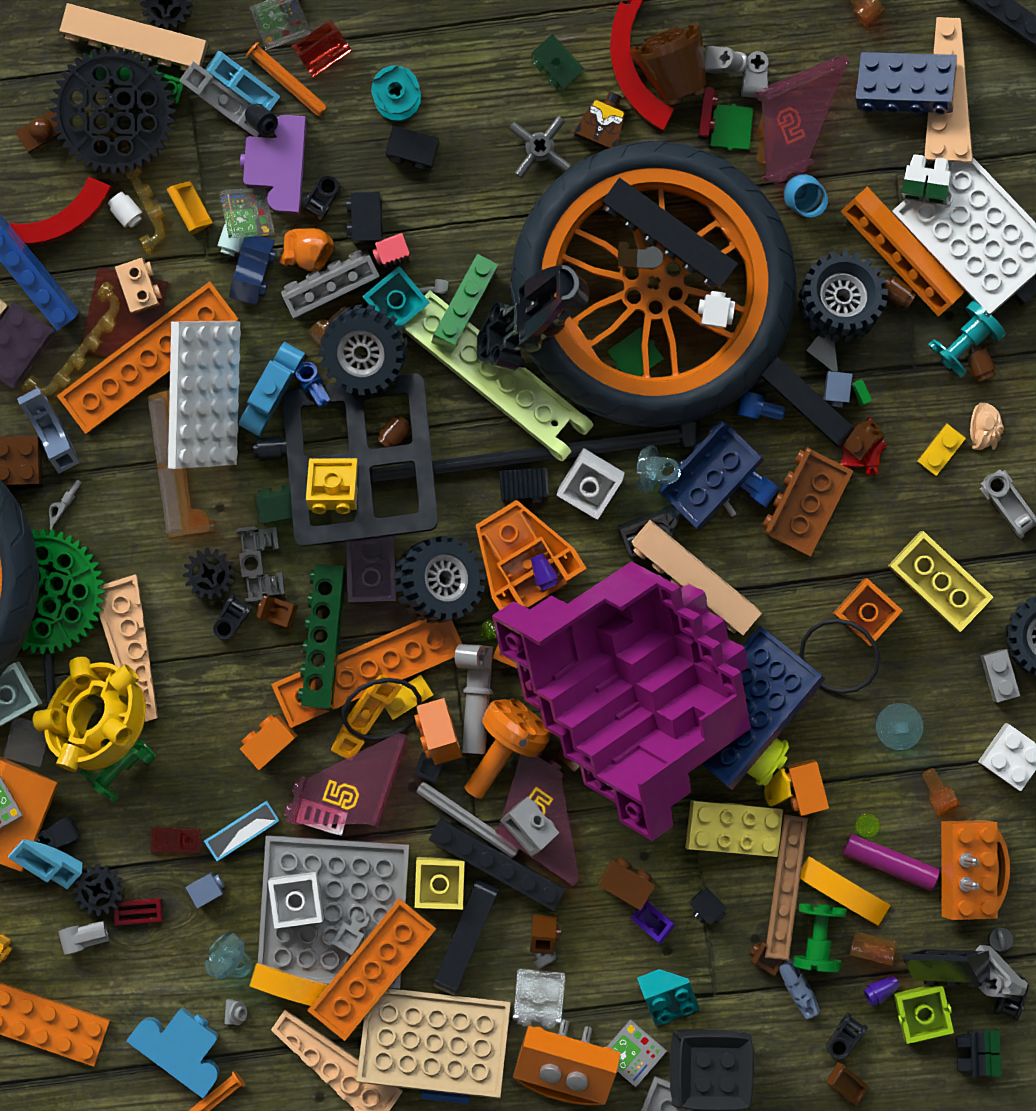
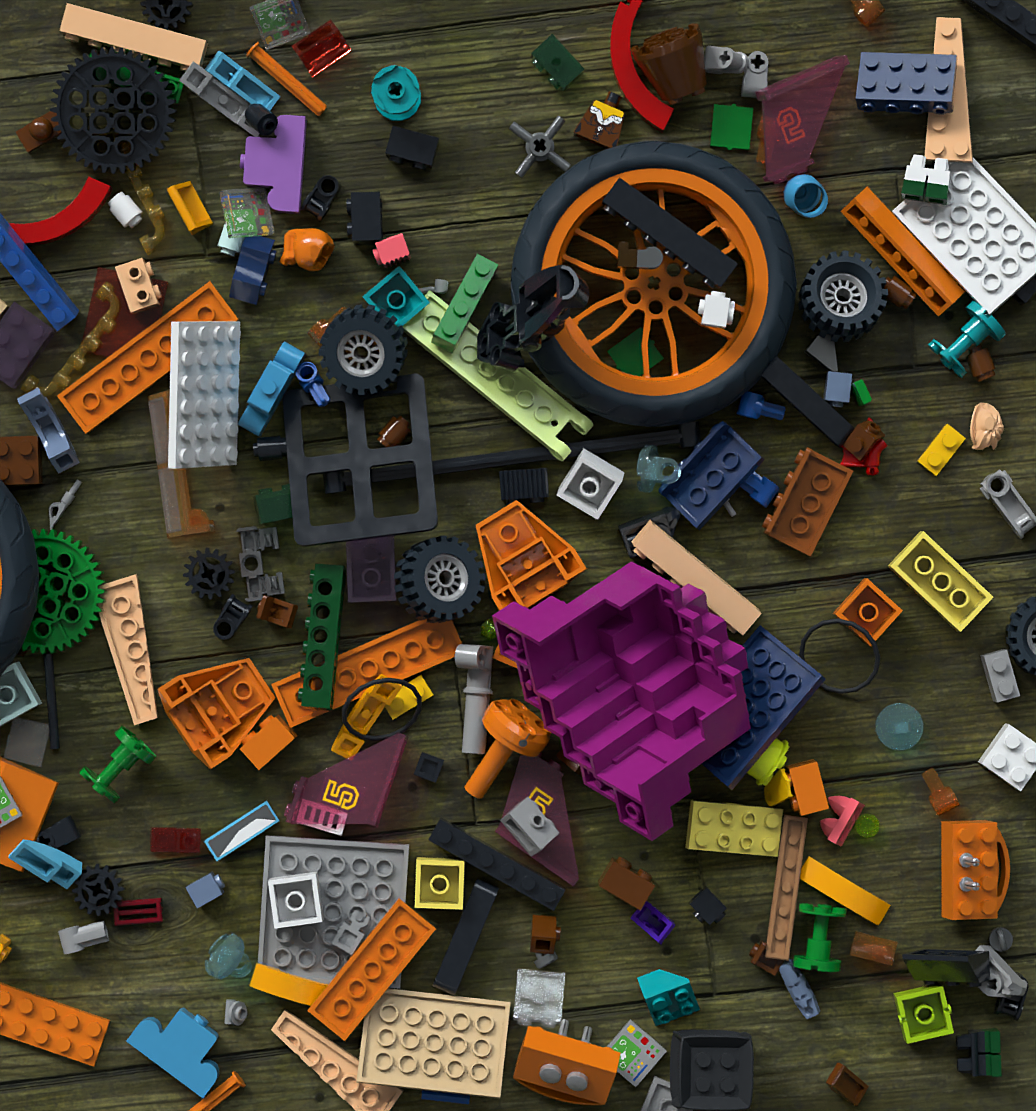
(71, 711): yellow piece -> none
(216, 707): none -> orange wedge
(329, 284): light grey brick -> none
(332, 485): yellow plate -> none
(437, 732): orange brick -> none
(467, 819): light grey axle -> none
(543, 572): dark purple cone -> none
(706, 122): dark red plate -> none
(846, 1035): black piece -> none
(848, 811): none -> coral tile
(880, 991): dark purple cone -> none
(891, 862): magenta brick -> none

